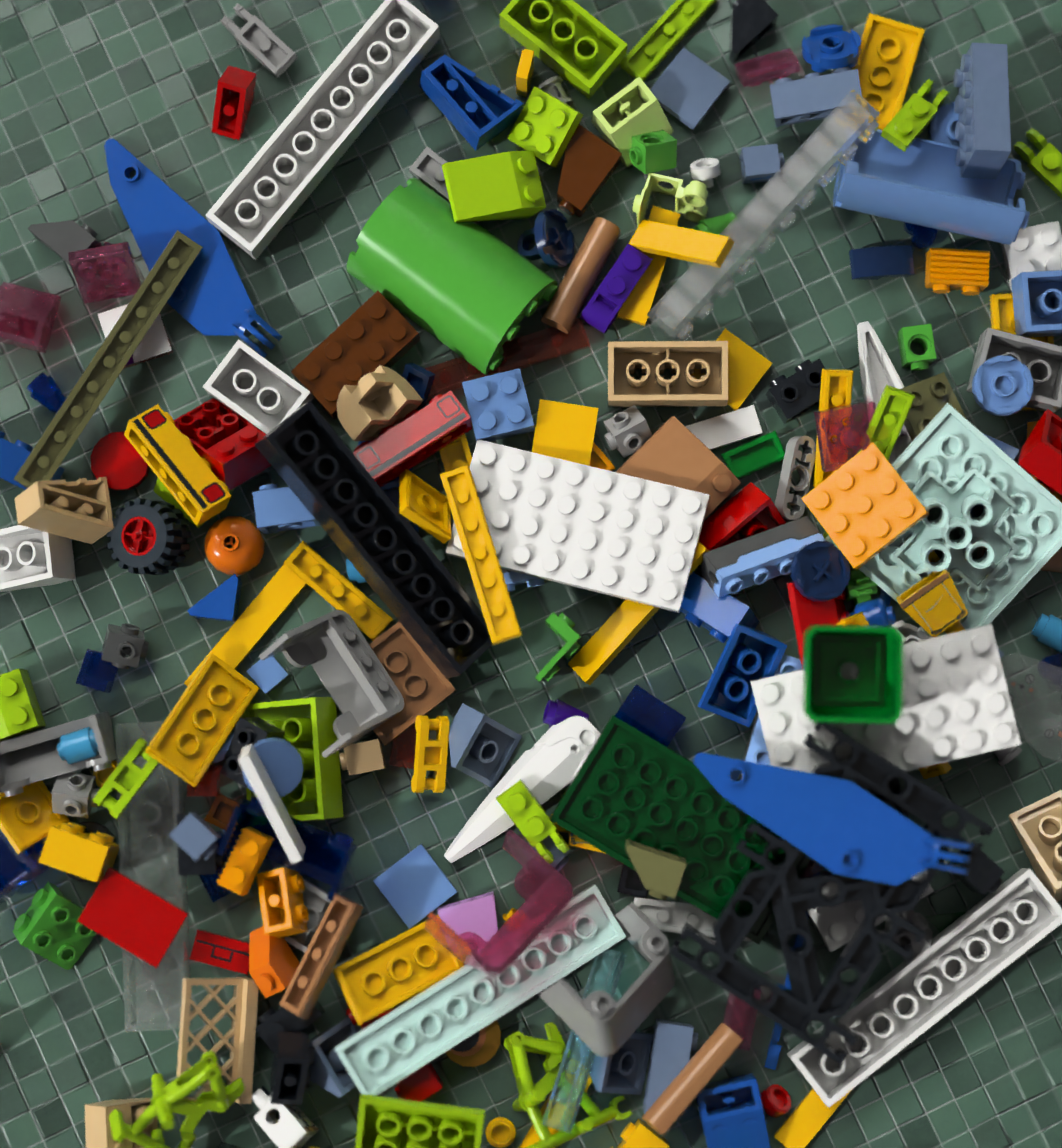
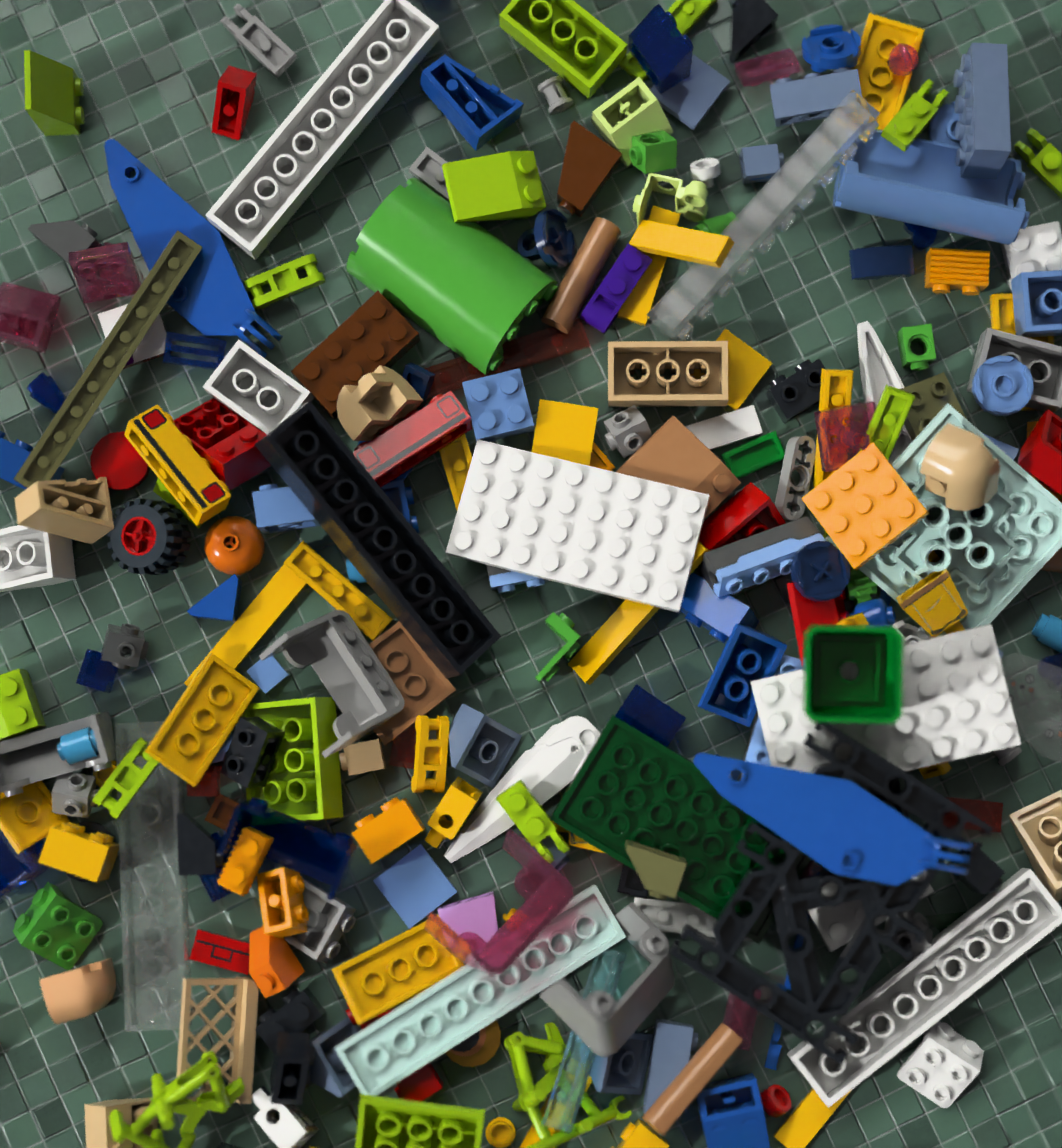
(52, 95): none -> lime slope
(79, 991): none -> light nougat brick
(133, 917): red tile -> none
(195, 351): none -> clear blue tile
(196, 837): sand blue brick -> none
(272, 803): white tile -> none
(281, 763): medium blue tile -> none
(284, 281): none -> lime plate
(321, 956): medium nougat brick -> none
(388, 830): none -> light orange brick
(424, 506): yellow tile -> none
(458, 804): none -> yellow torso
(481, 555): yellow tile -> none
(524, 72): yellow tile -> none
(545, 126): lime plate -> none
(558, 711): dark purple cone -> none
(661, 49): none -> clear blue slope
(902, 59): none -> clear pink tile
(942, 1065): none -> white bracket
(960, 469): none -> tan brick
(986, 811): none -> clear red tile

